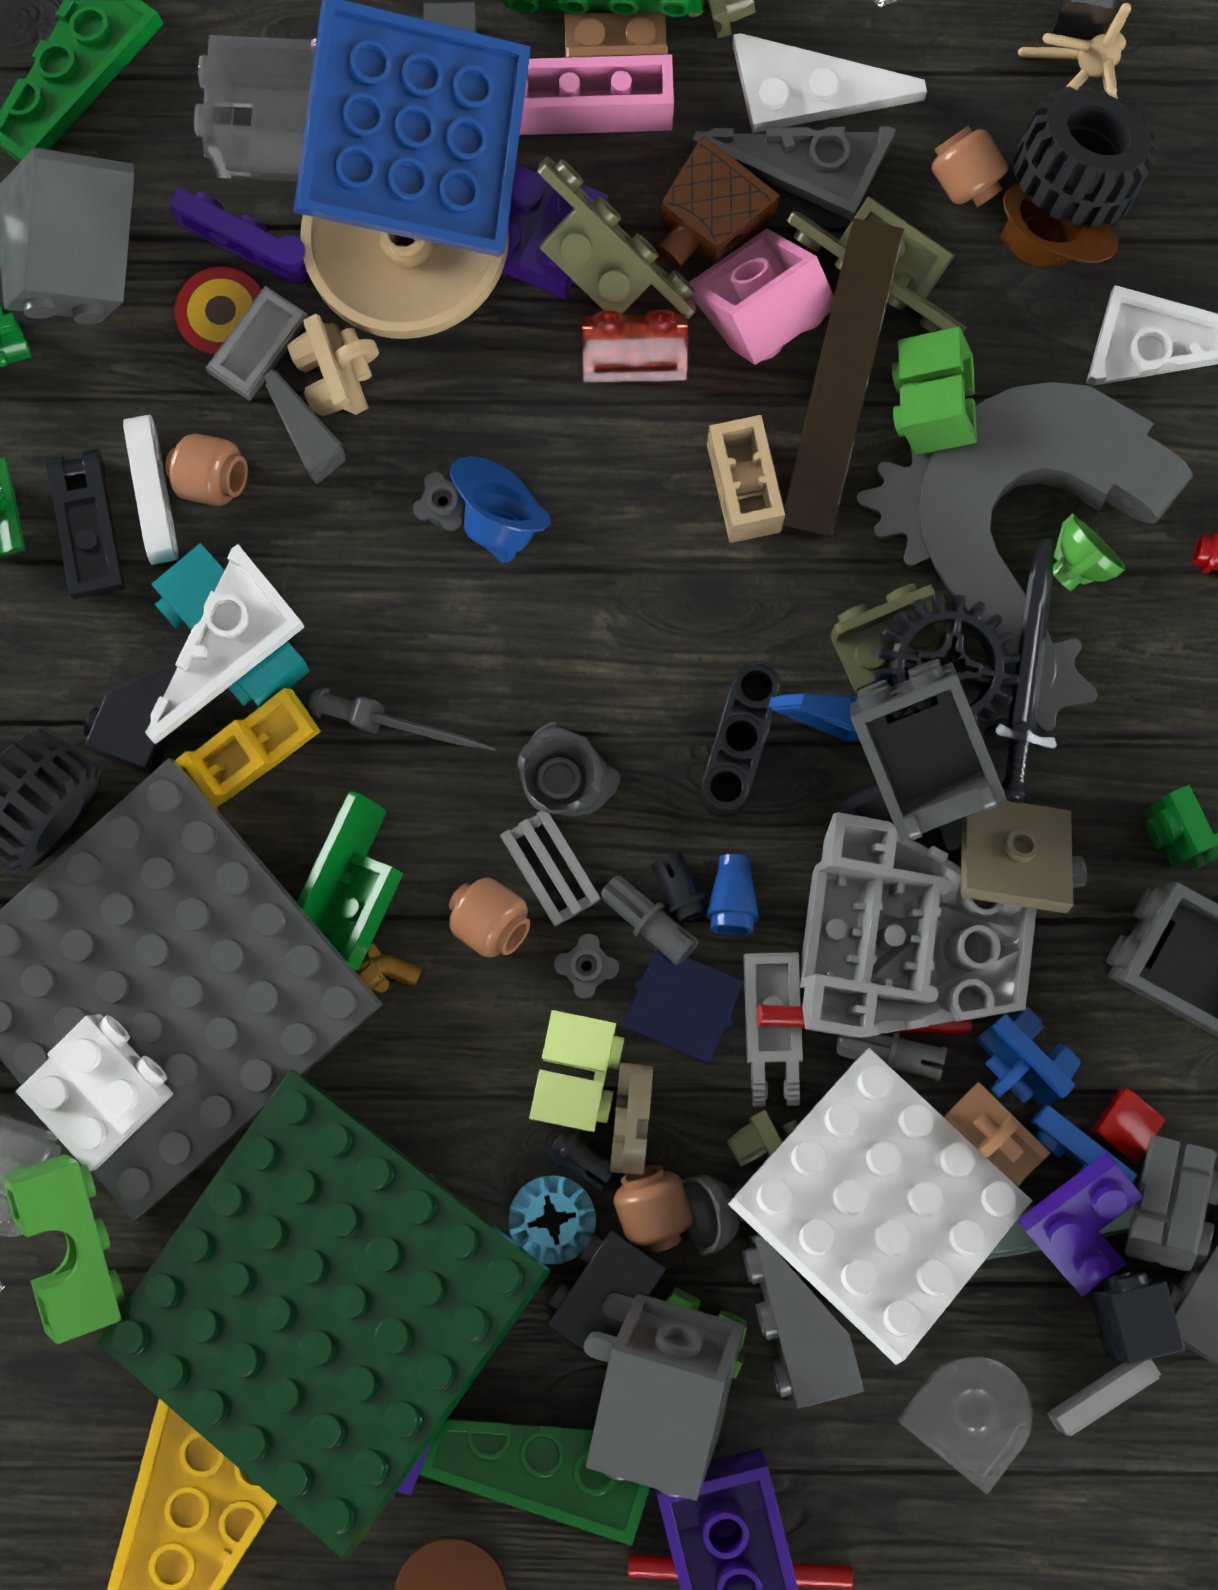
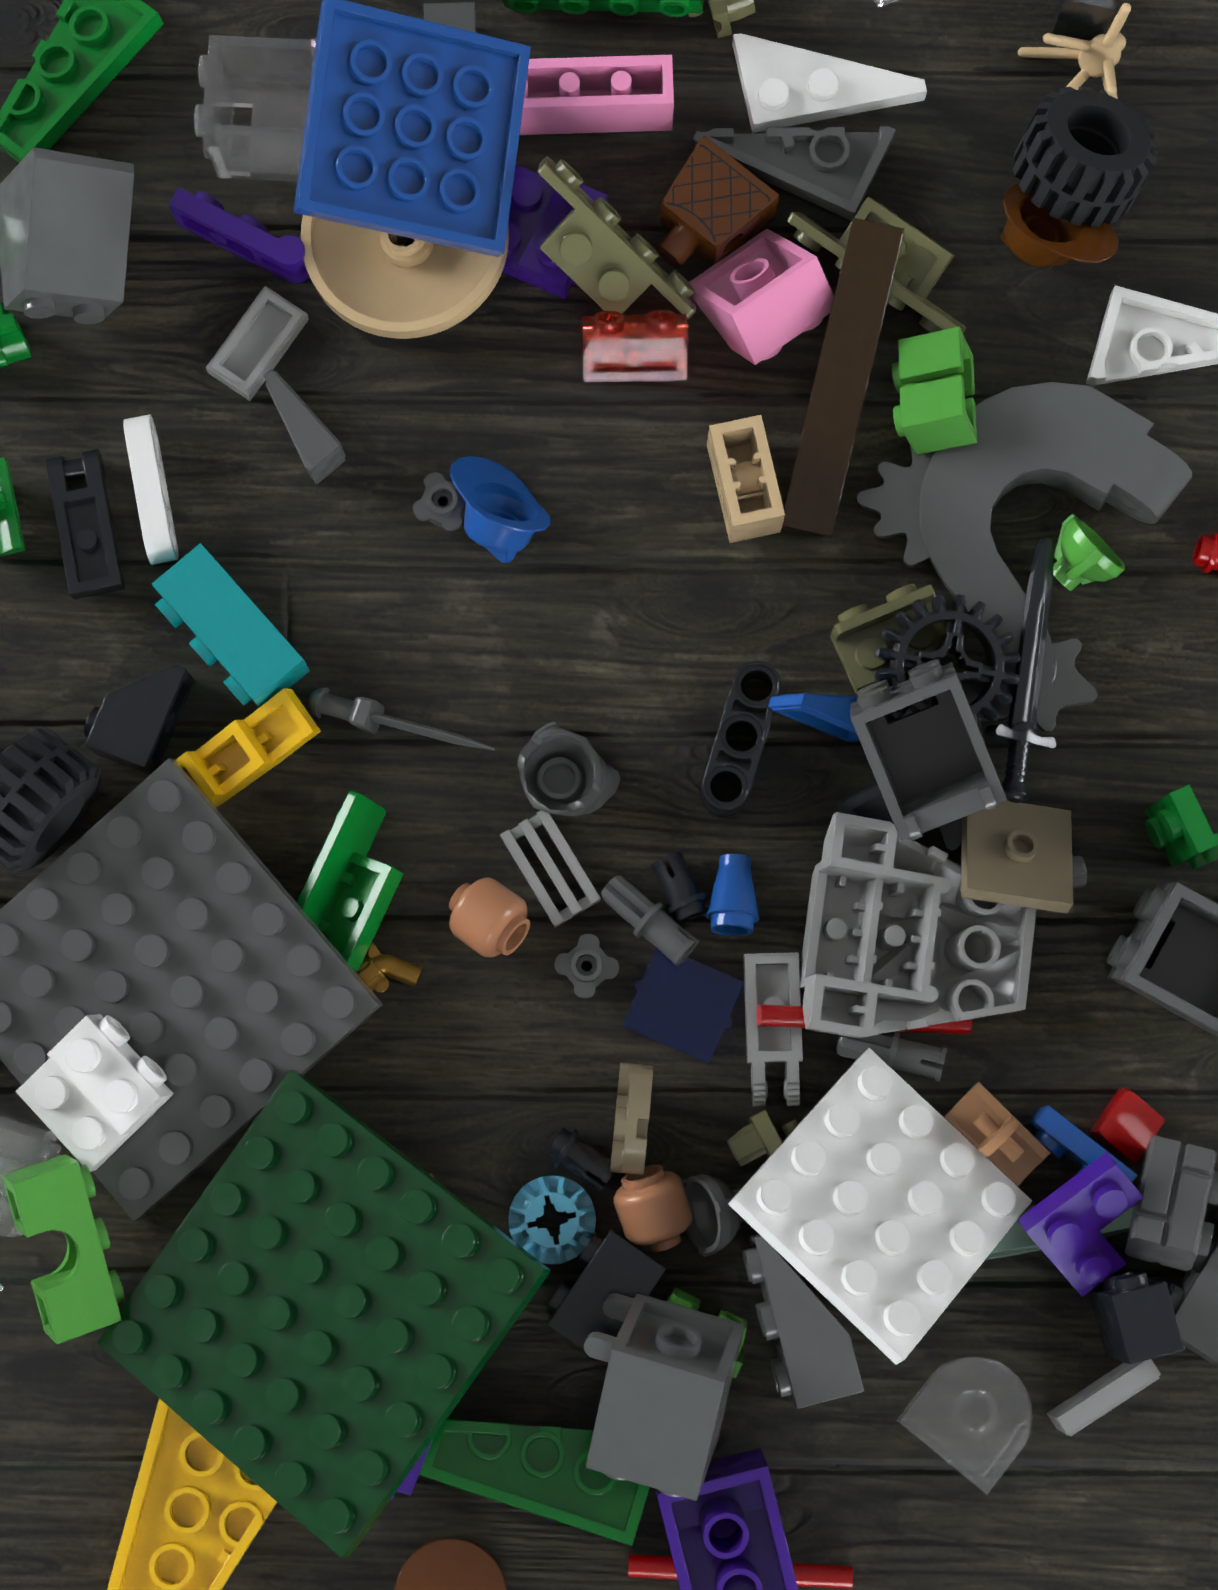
(206, 470): nougat head -> none
(213, 305): sticker -> none
(237, 631): white wing -> none
(342, 364): tan hips -> none
(582, 1045): yellowish green piece -> none
(615, 34): medium nougat bracket -> none
(970, 166): nougat head -> none
(1023, 1064): blue hips -> none

